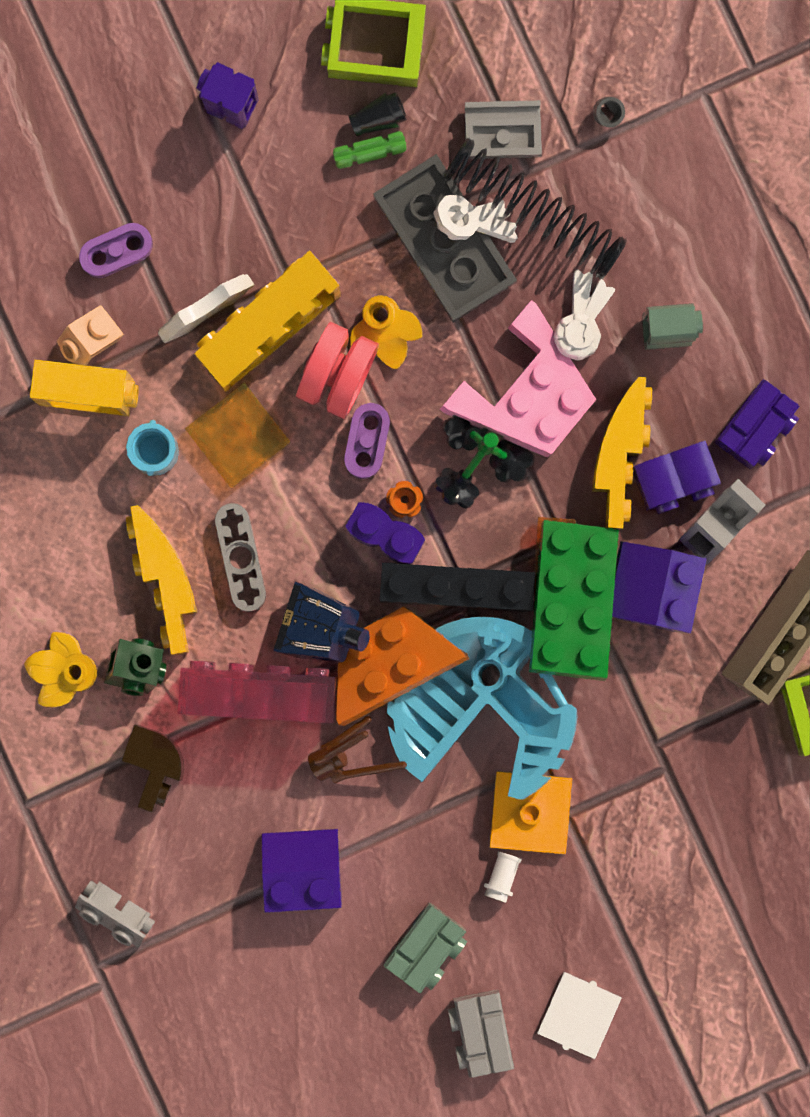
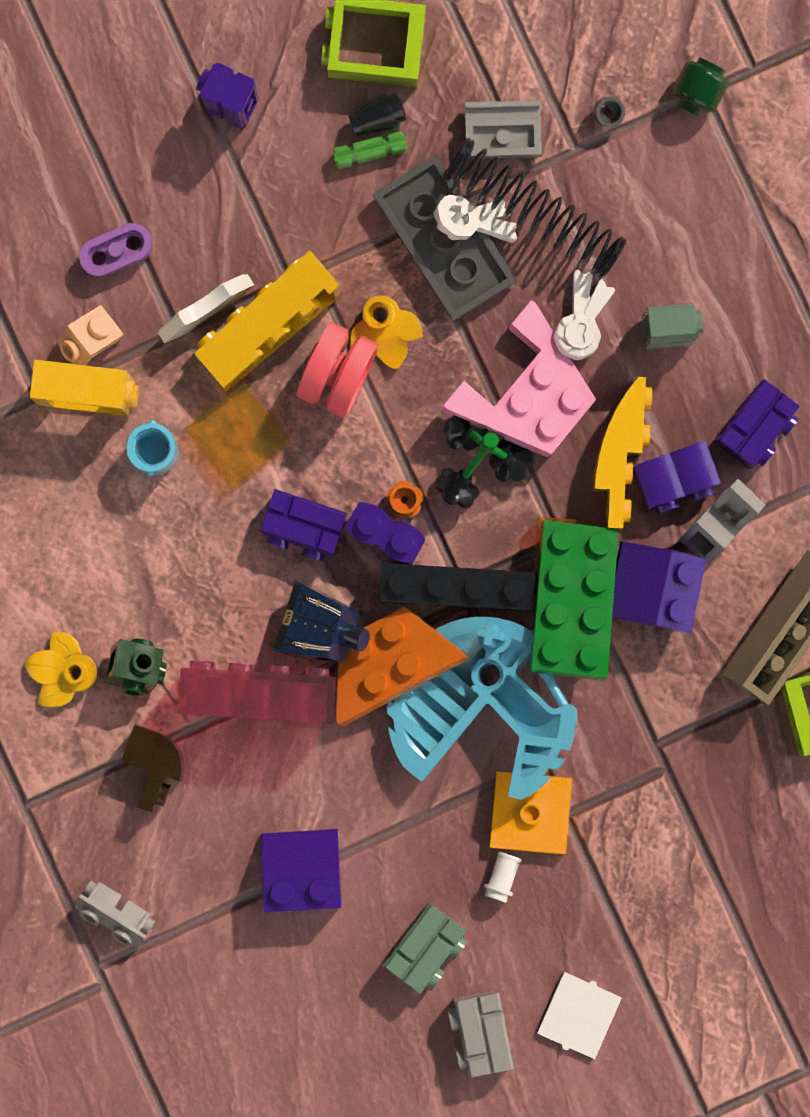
(161, 563): yellow slope -> none
(243, 528): light grey beam -> none
(303, 524): none -> dark purple brick
(331, 758): reddish brown plant -> none
(367, 441): medium lavender plate -> none
(700, 86): none -> dark green head

